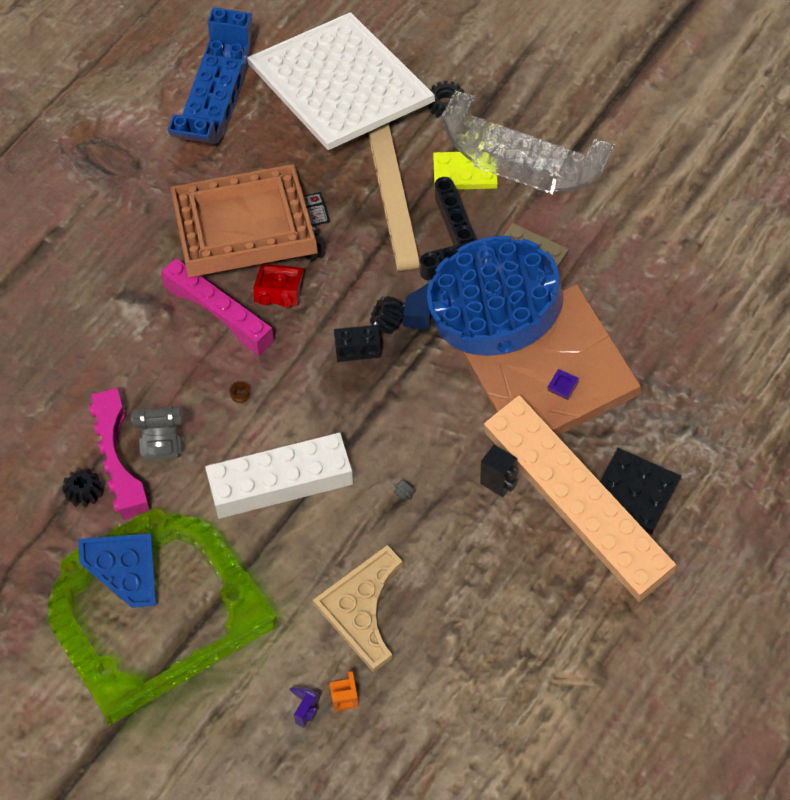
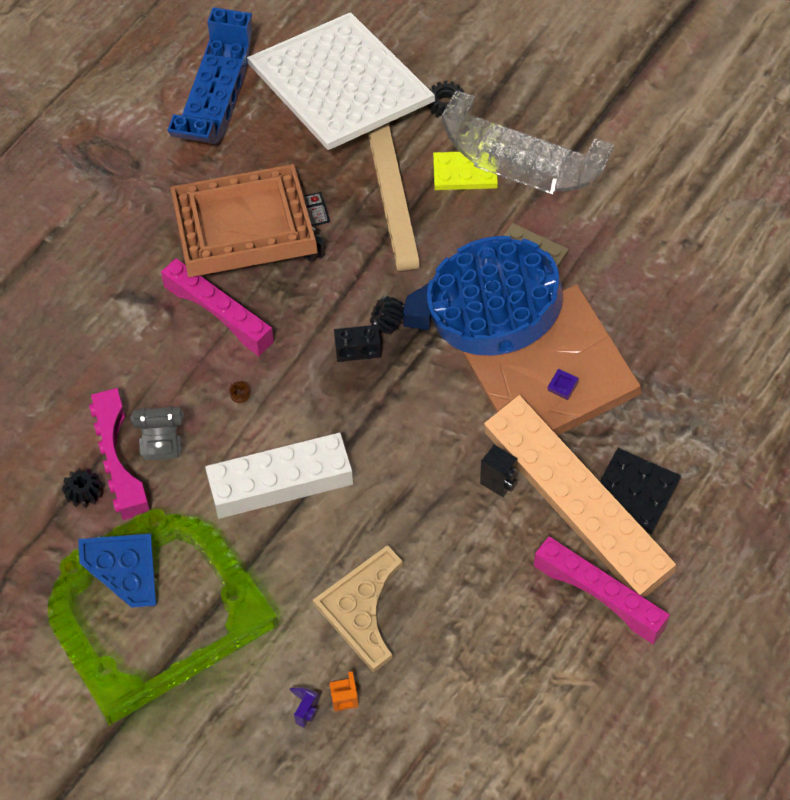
(278, 285): red plate -> none
(403, 490): dark grey plate -> none
(456, 224): black beam -> none
(637, 612): none -> dark pink arch

